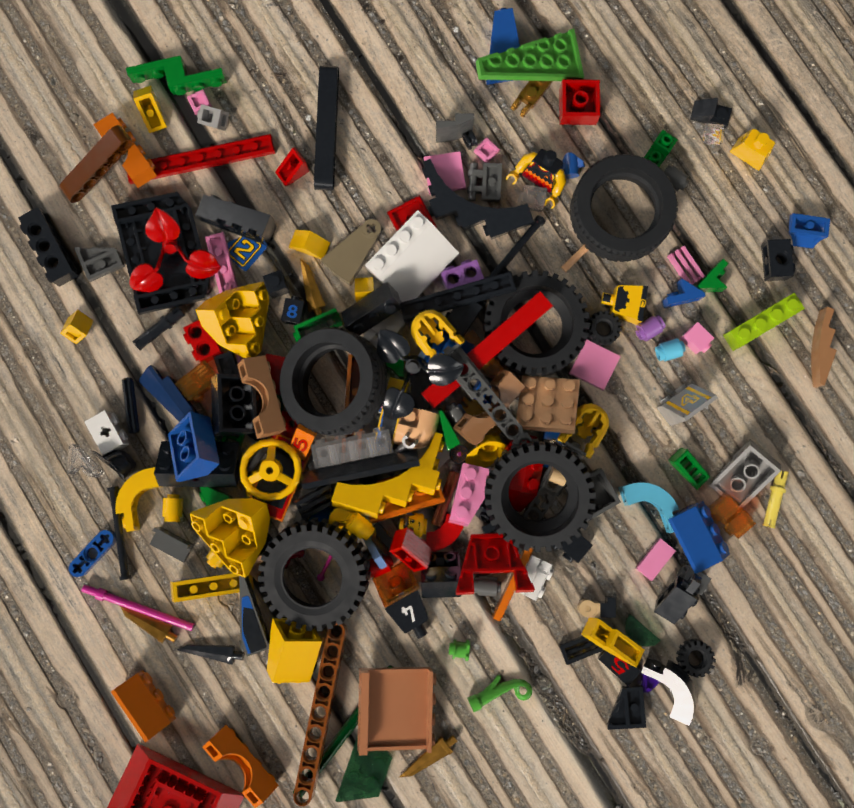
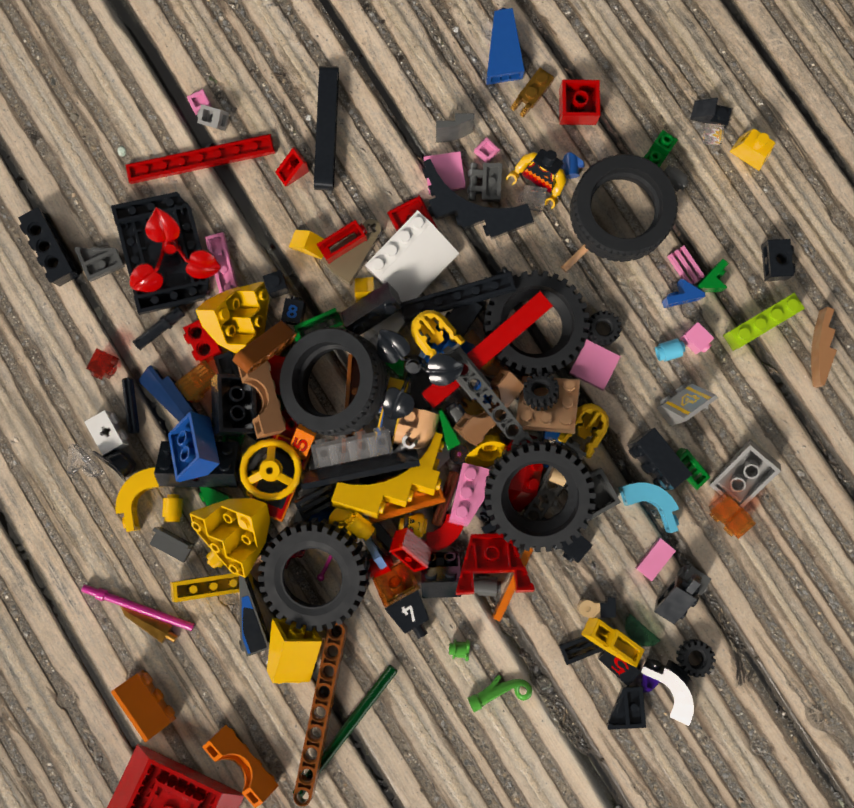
(77, 326): yellow panel -> none
(84, 553): blue beam -> none
(96, 164): reddish brown beam -> none
(102, 364): none -> clear red brick
(119, 535): black bar -> none
(135, 165): orange arch -> none
(149, 109): yellow slope -> none
(176, 75): green bracket -> none
(221, 653): black bar -> none
(236, 219): black wedge -> none
(245, 252): sticker -> none
(273, 341): none -> dark orange beam
(313, 295): pearl gold bar -> none
(339, 235): none -> red window
(364, 775): clear green wing -> none
(396, 709): nougat panel -> none
(439, 750): pearl gold bar -> none
(460, 273): medium lavender brick -> none
(469, 140): black bush -> none
(537, 382): none -> black tyre
(538, 60): bright green wing -> none
(538, 221): black bar -> none
(538, 572): white brick -> none
(627, 302): yellow torso -> none
(650, 328): medium lavender brick -> none
(658, 460): none -> black brick
(699, 536): blue slope -> none
(775, 499): light yellow pin -> none
(808, 230): blue slope -> none

